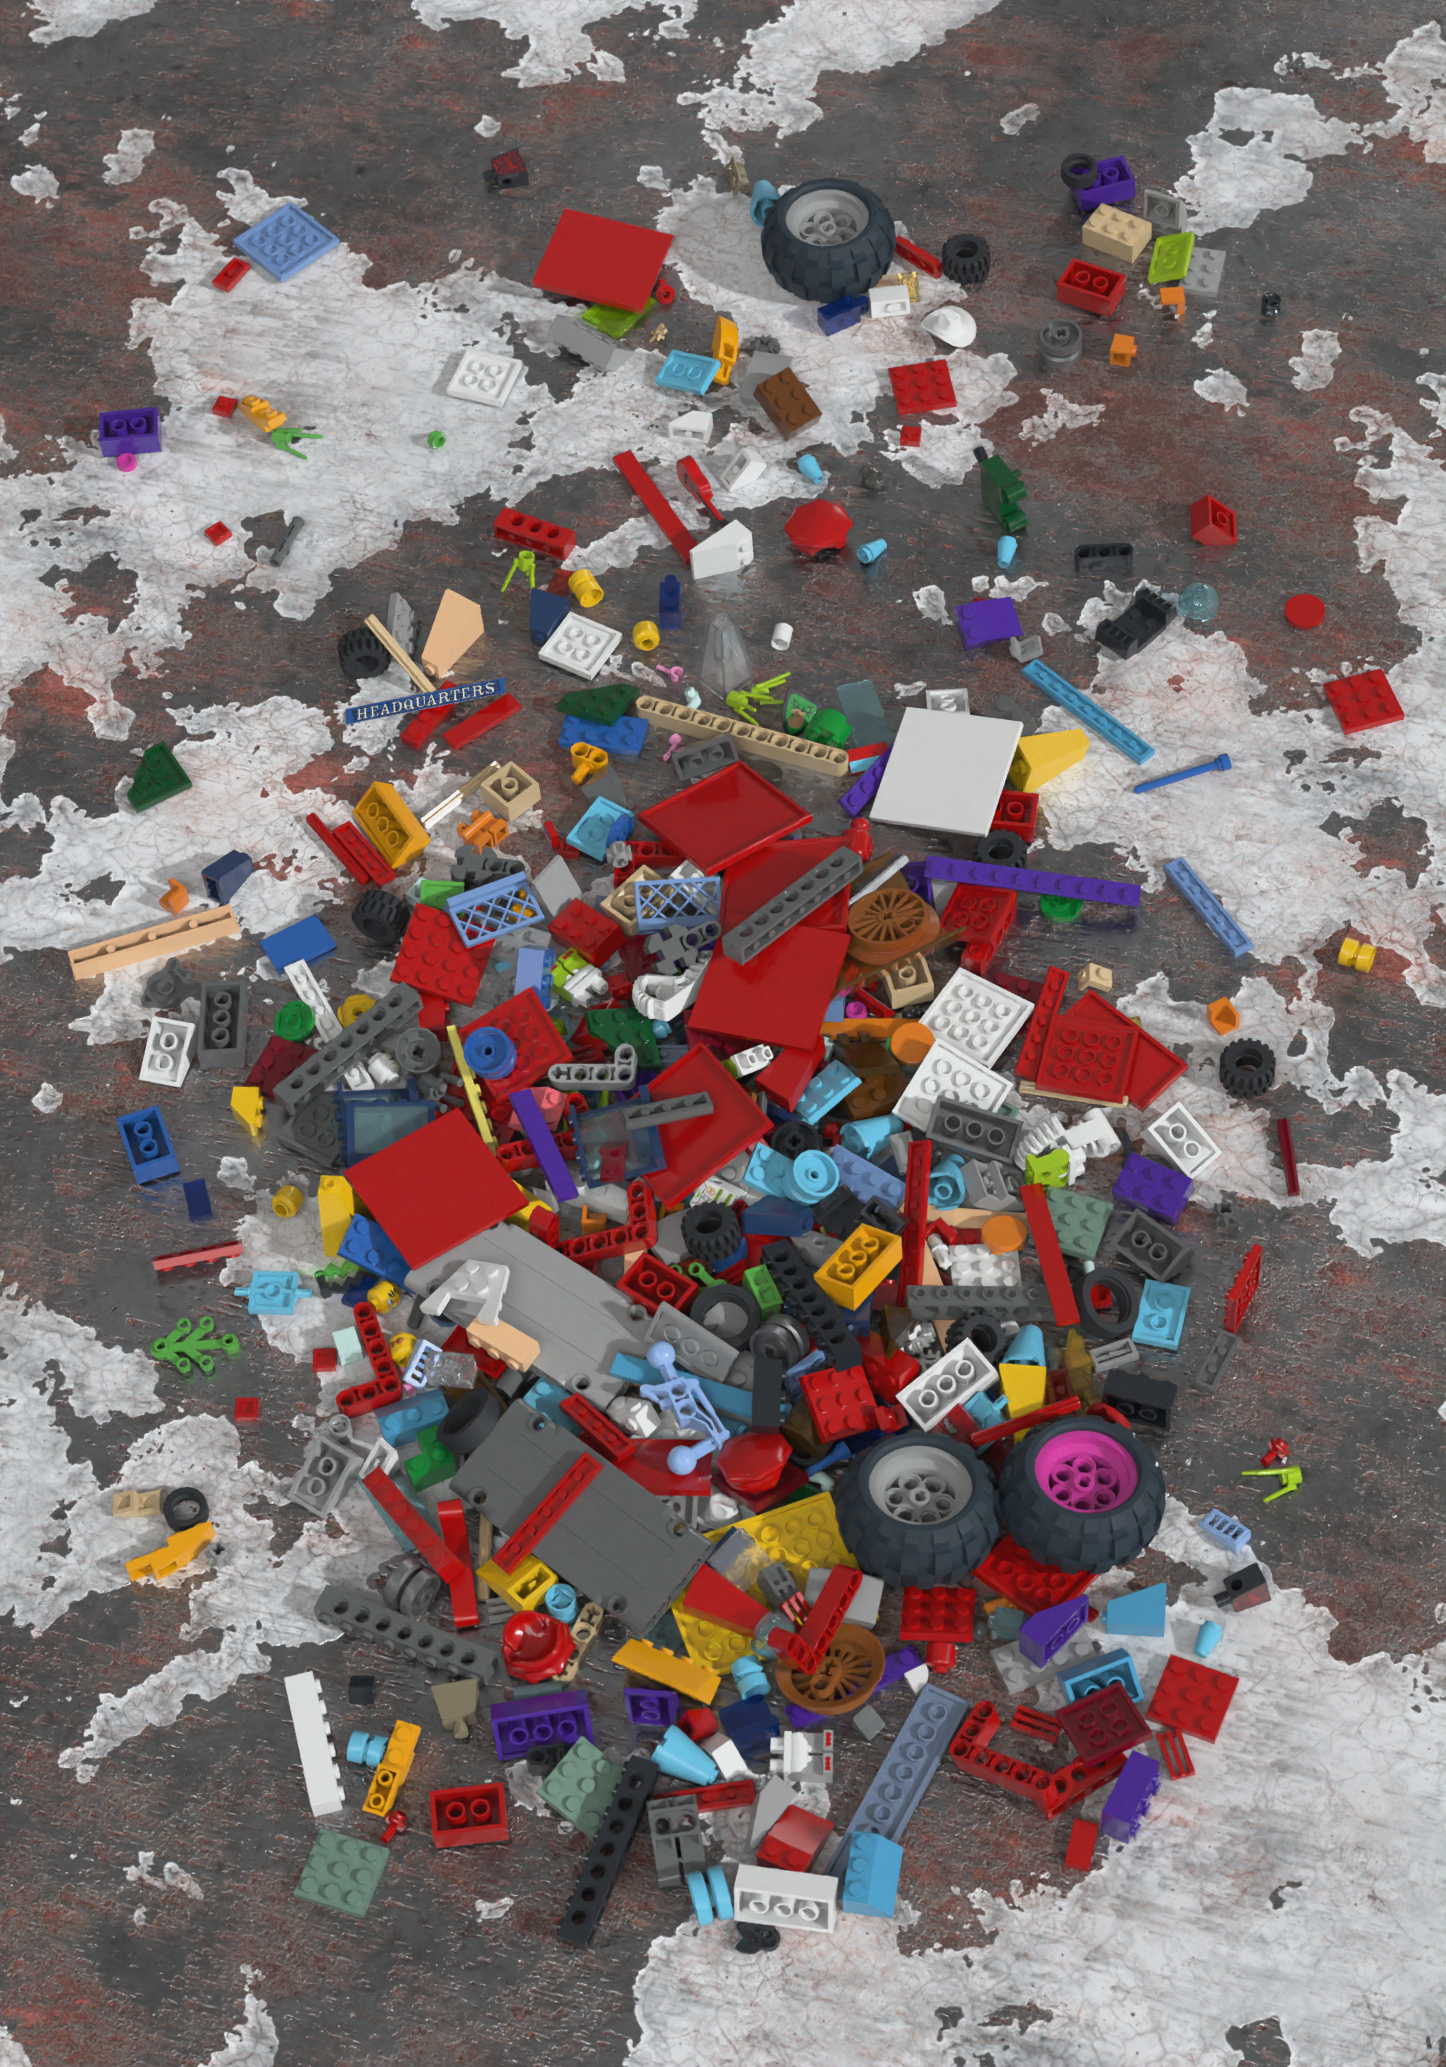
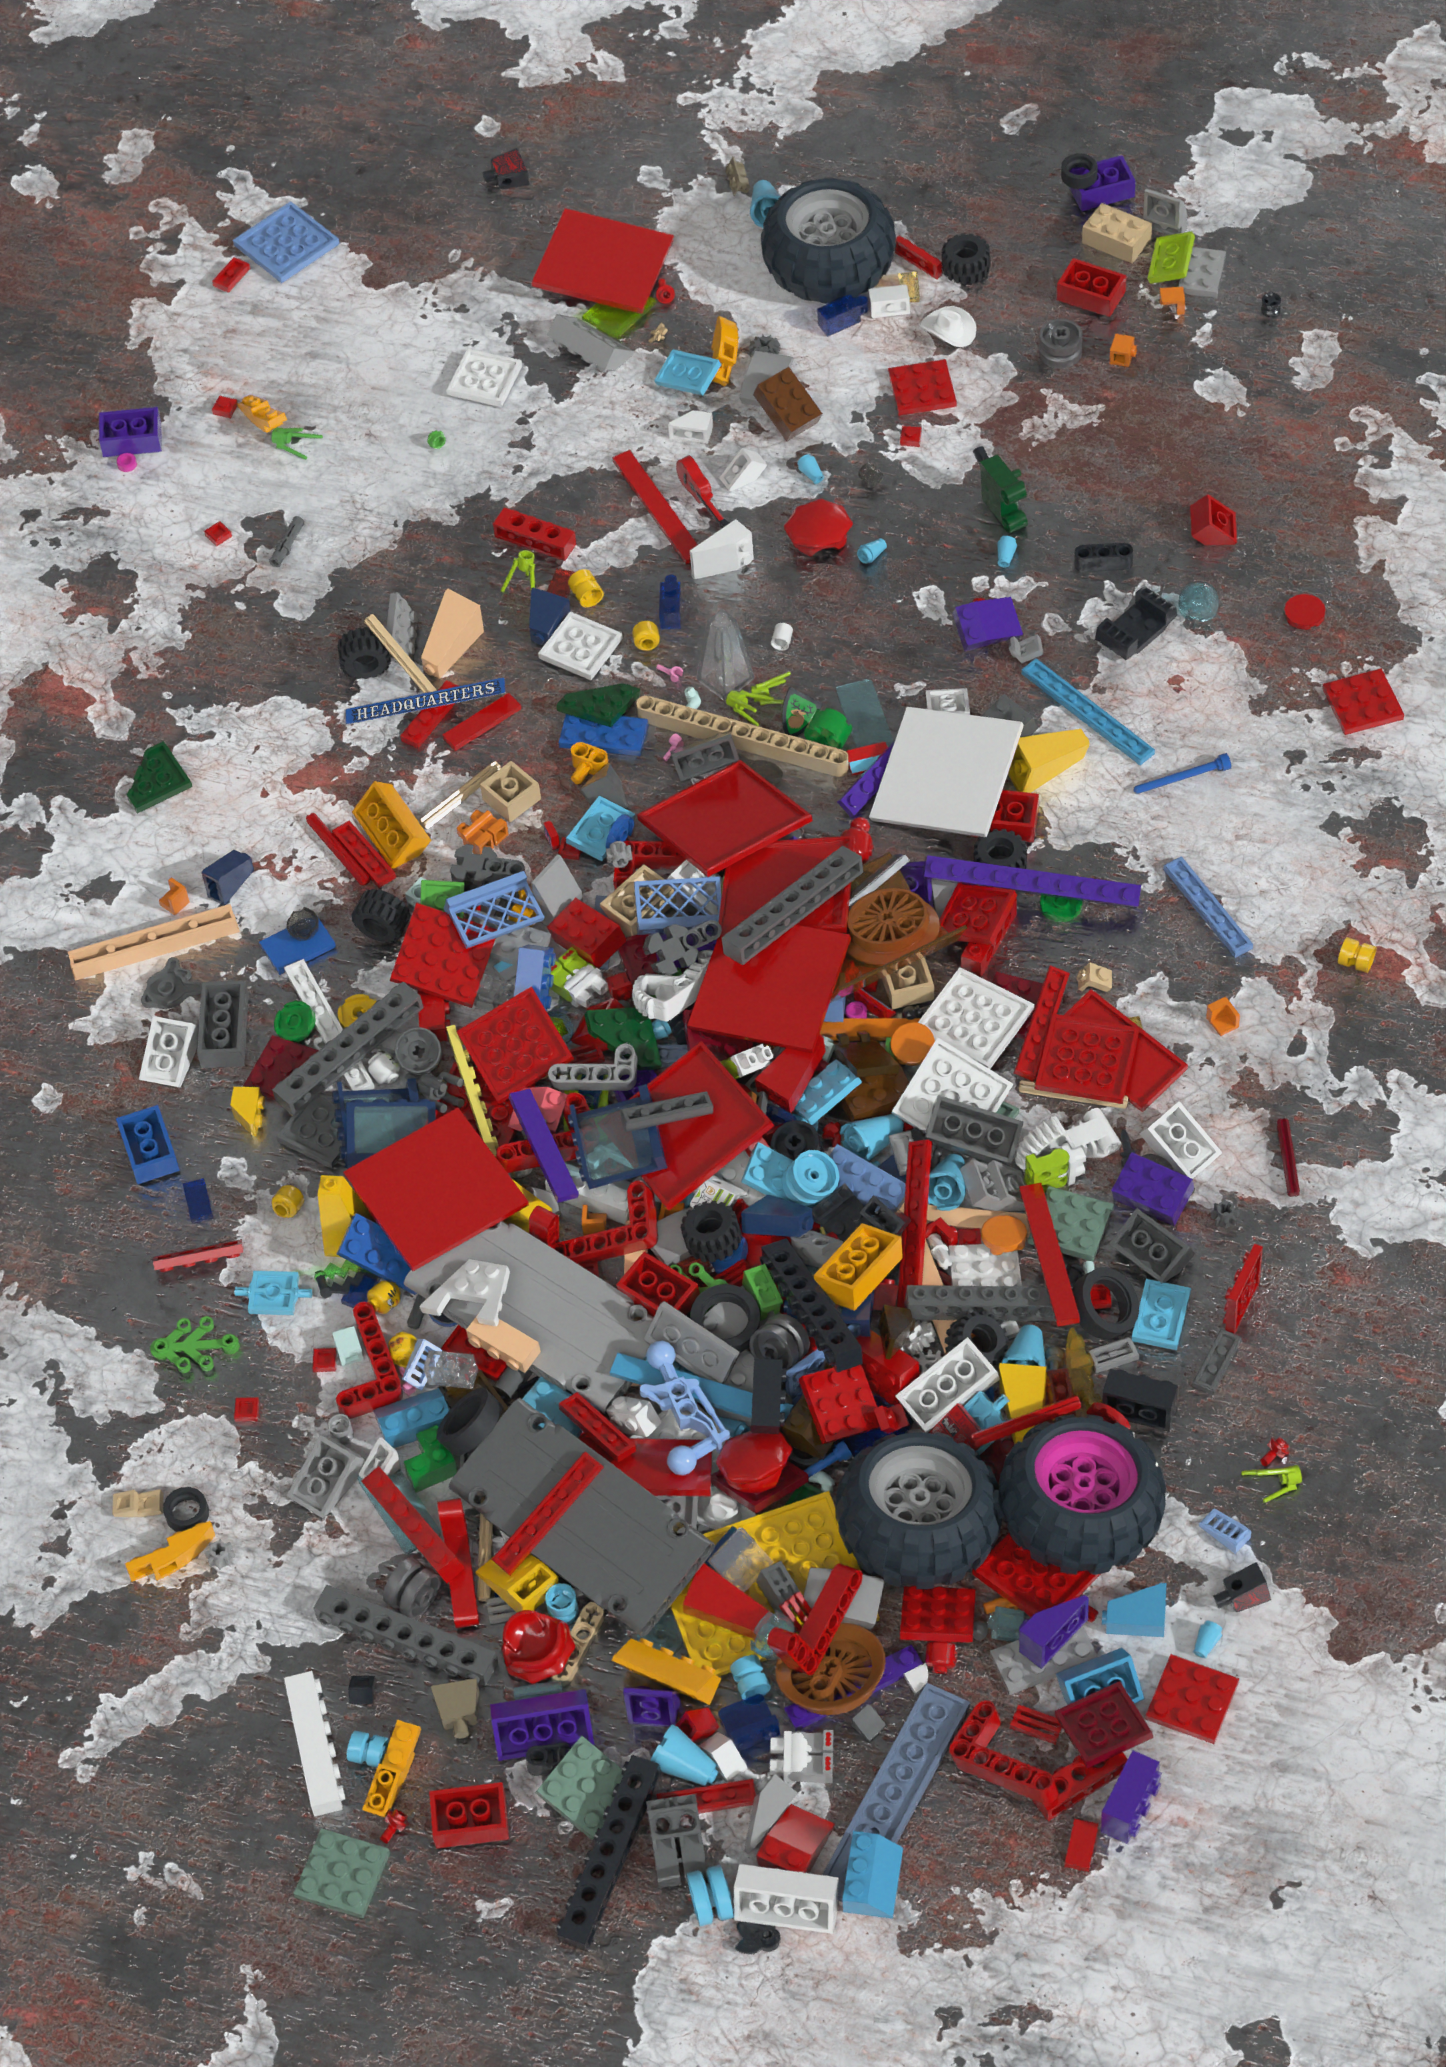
(303, 924): none -> clear smoke hair
(479, 1056): blue wheel -> none
(613, 1161): dark red slope -> none
(1170, 1737): red tile -> none
(1247, 1082): black tyre -> none

